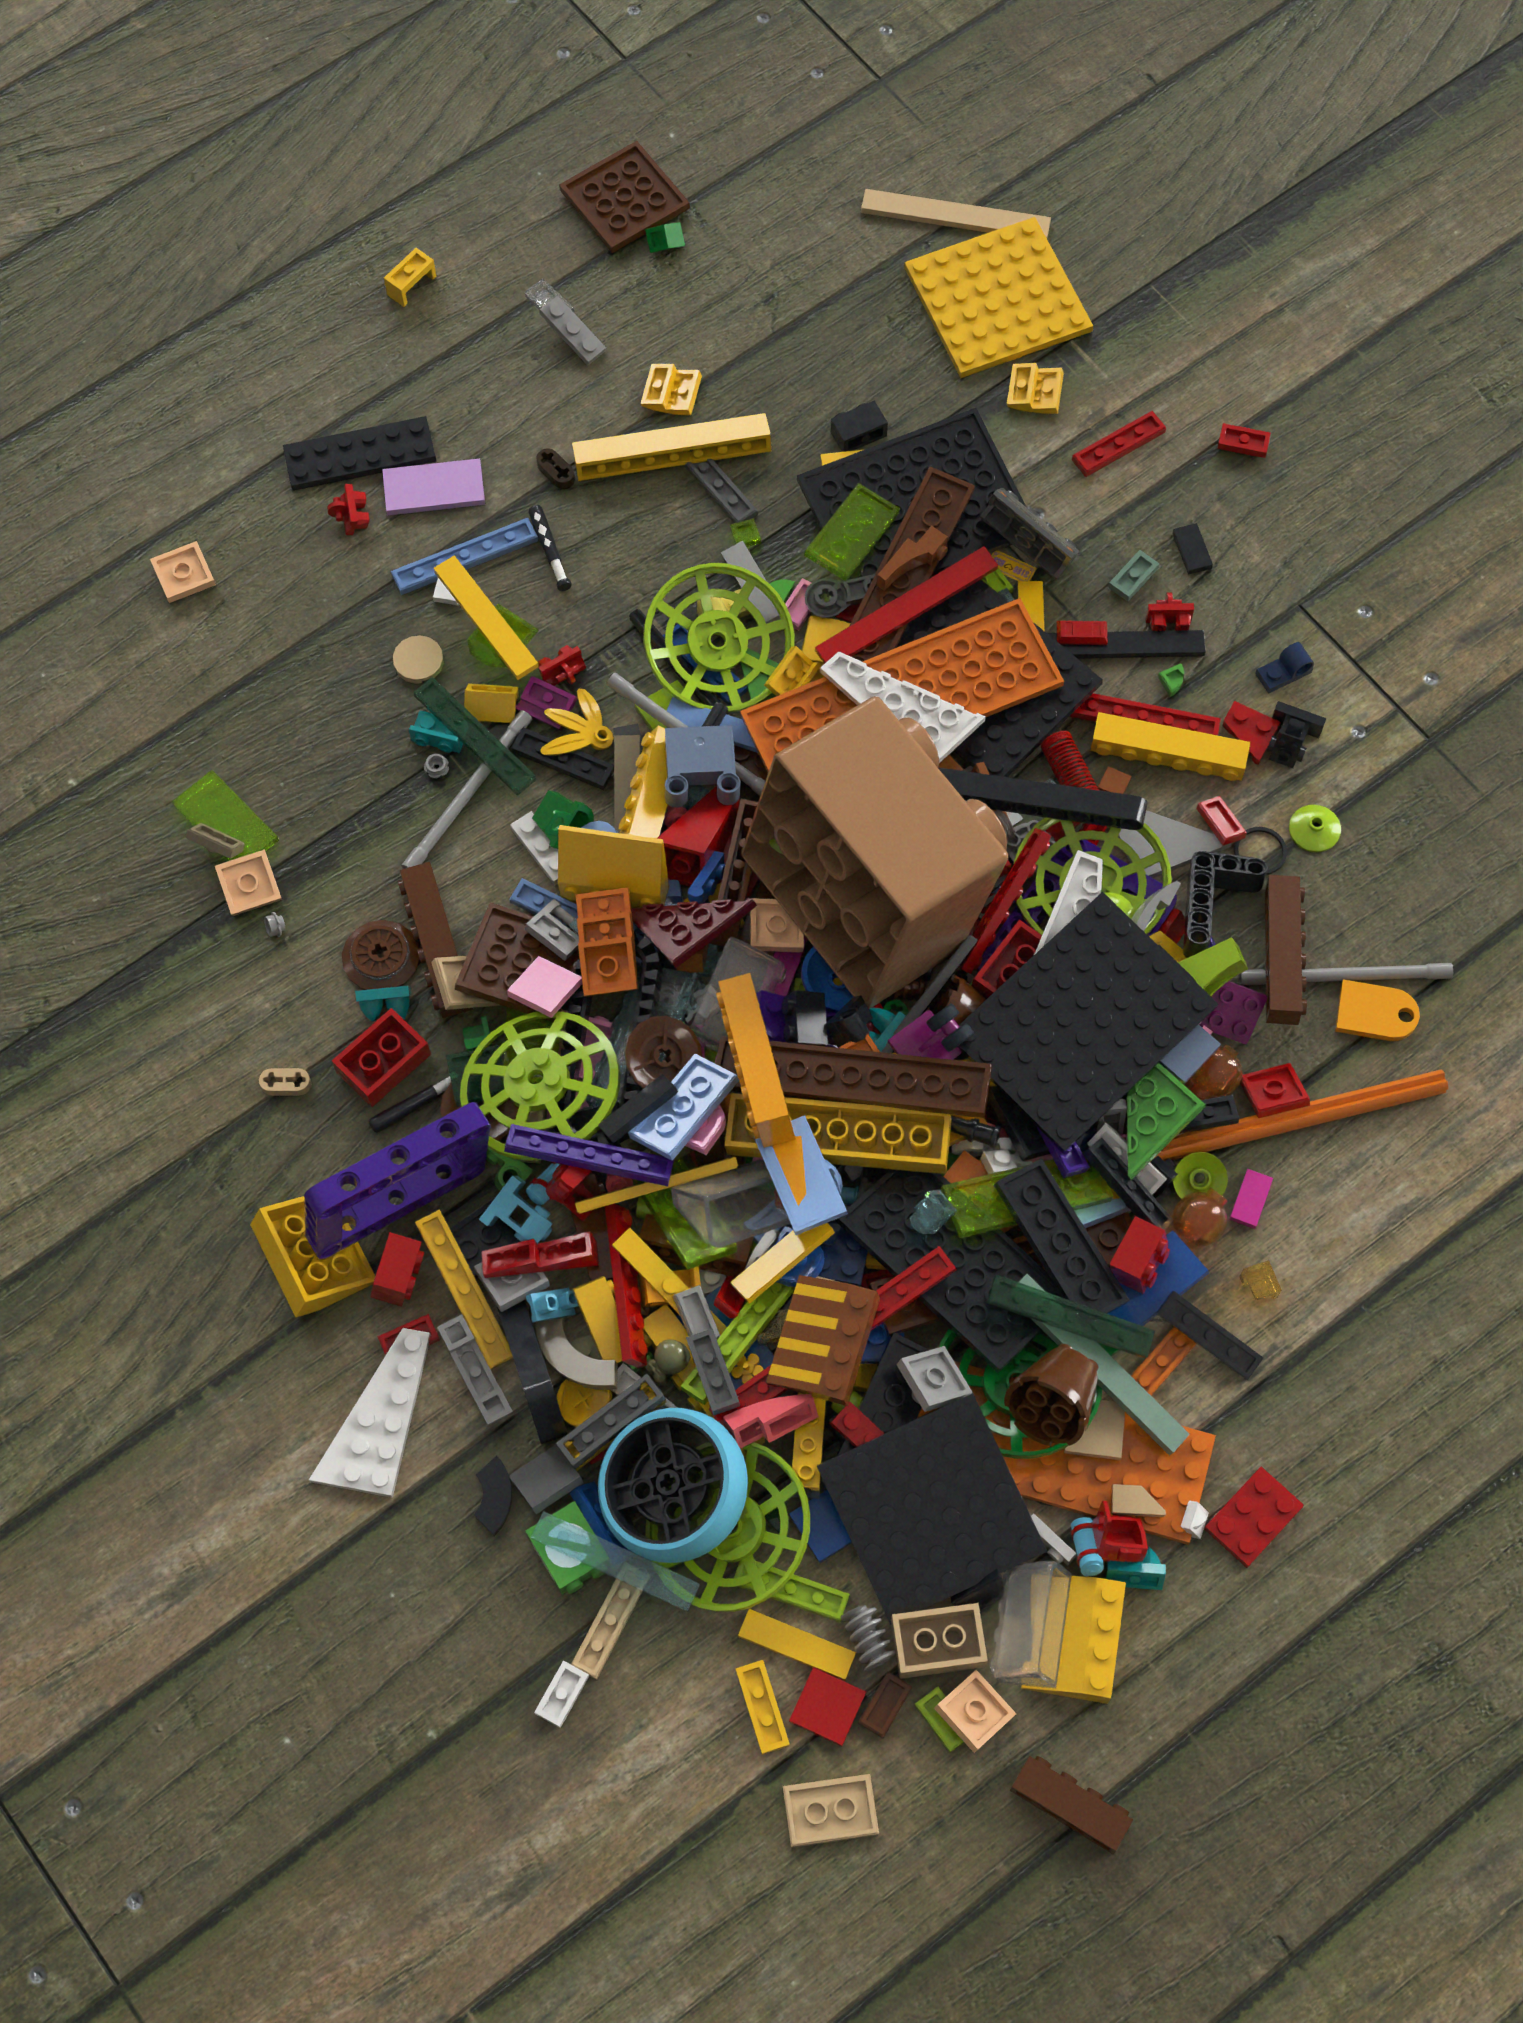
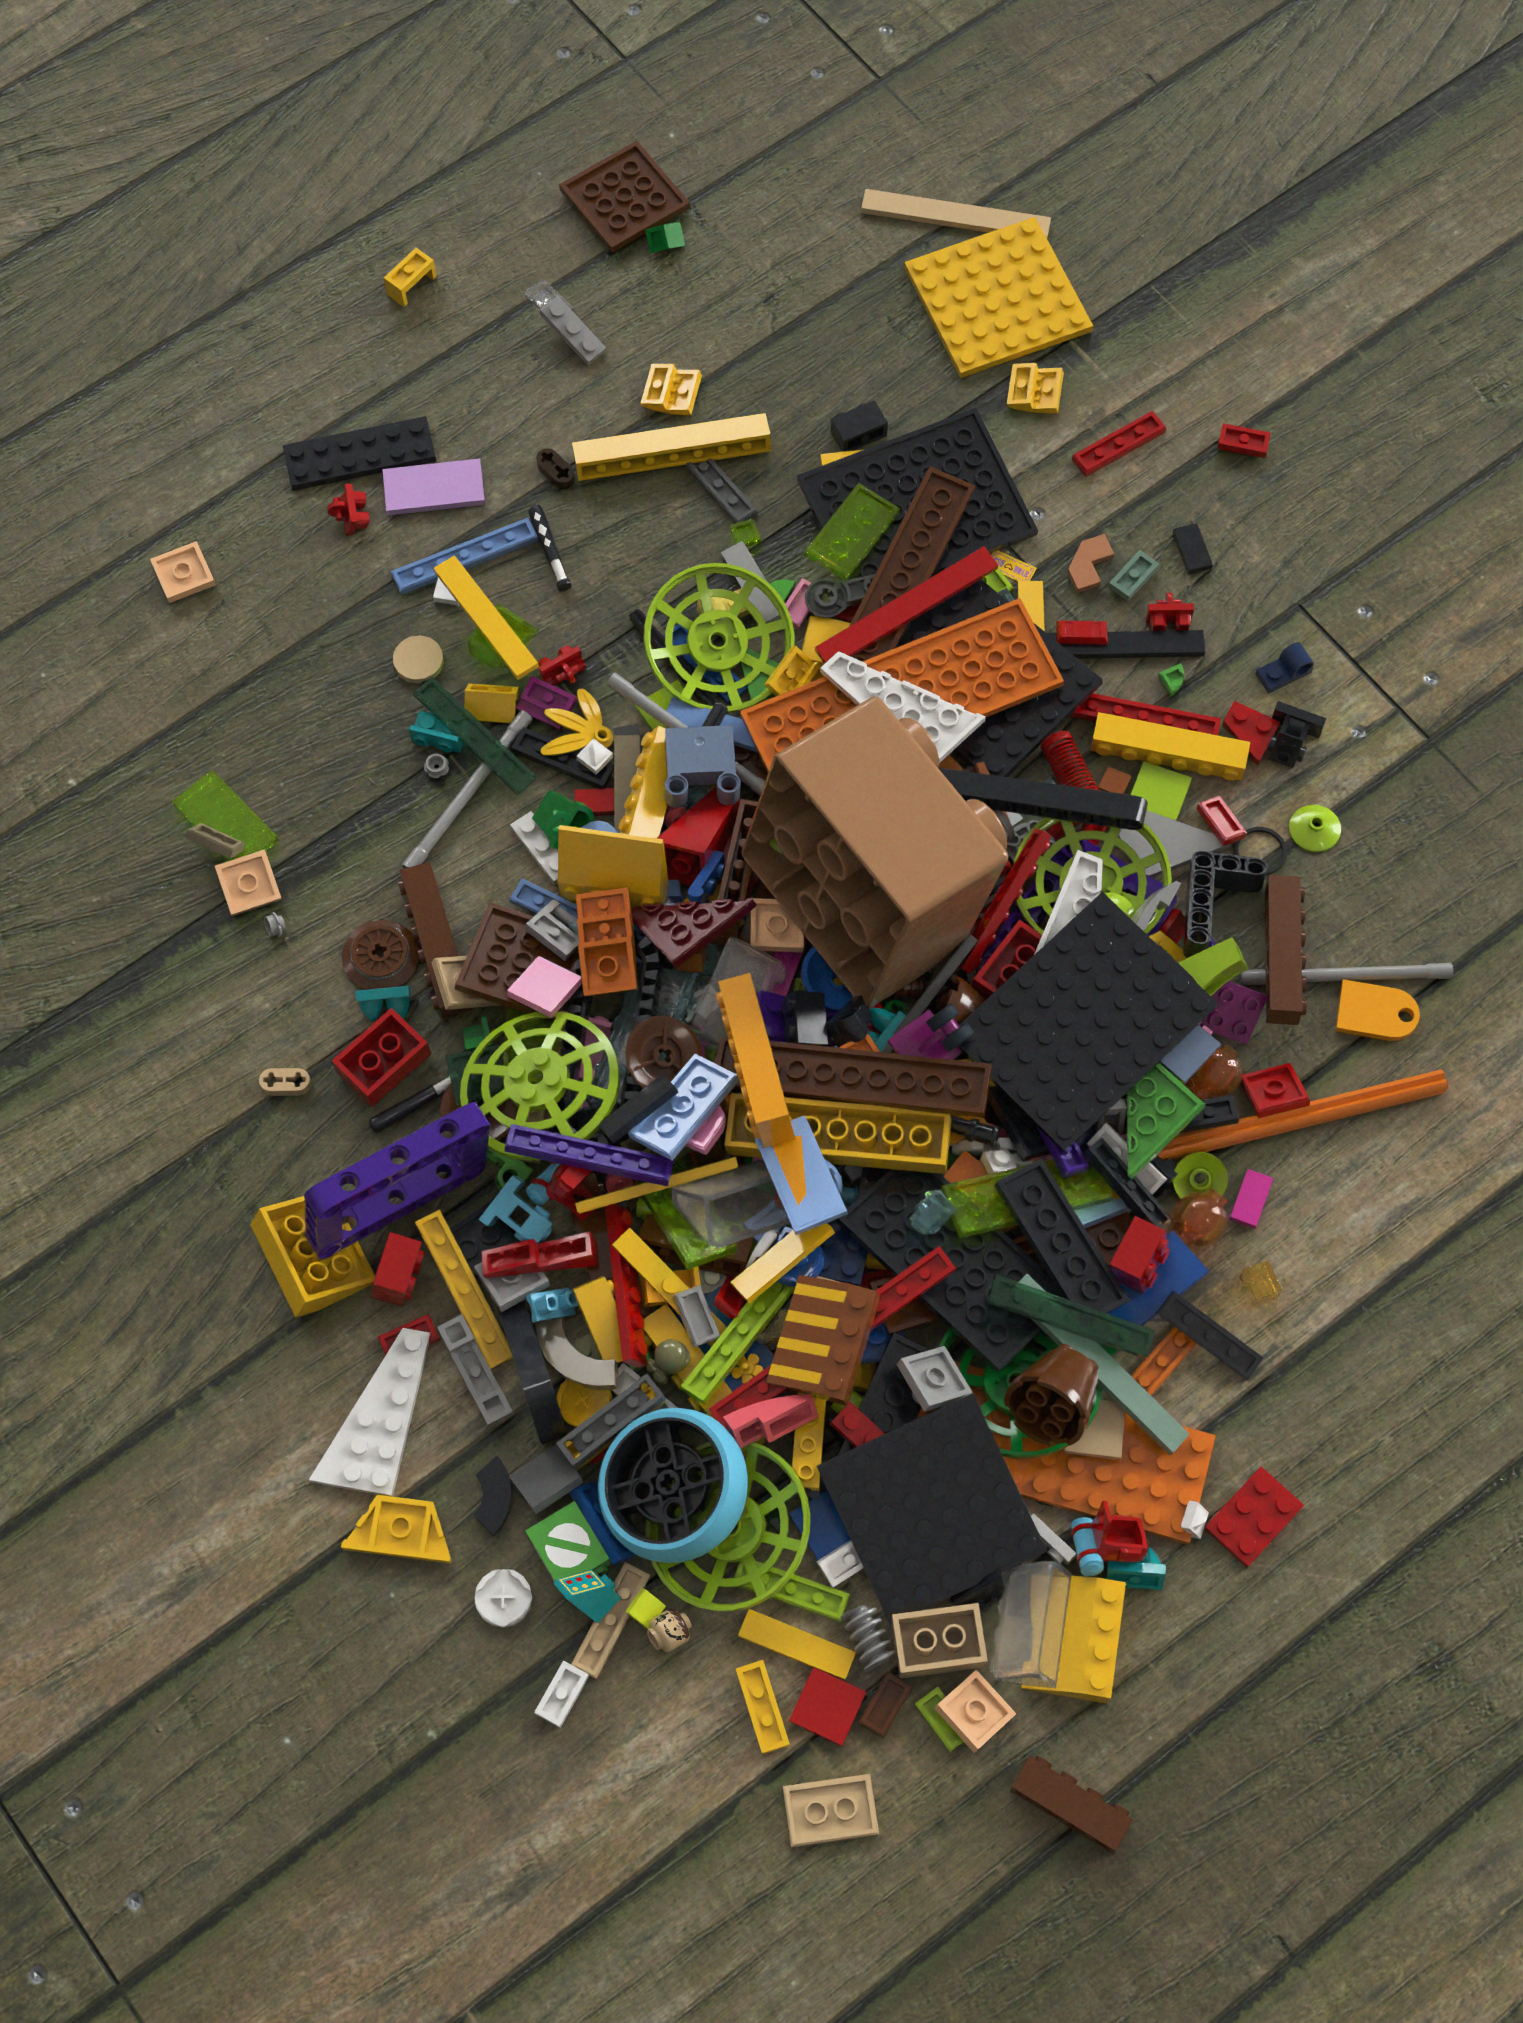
(400, 1530): none -> yellow wing
(503, 1598): none -> white tile
(589, 1593): none -> teal slope
(594, 756): none -> white tile
(599, 800): none -> red tile
(615, 1561): clear light blue tile -> none
(645, 1607): none -> neon yellow tile
(669, 1630): none -> tan head
(713, 1371): dark grey plate -> none
(840, 1564): none -> white plate
(912, 554): dark orange slope -> none
(1029, 533): dark grey piece -> none
(1088, 554): none -> nougat tile
(1134, 1501): tan tile -> none
(1162, 789): none -> lime tile

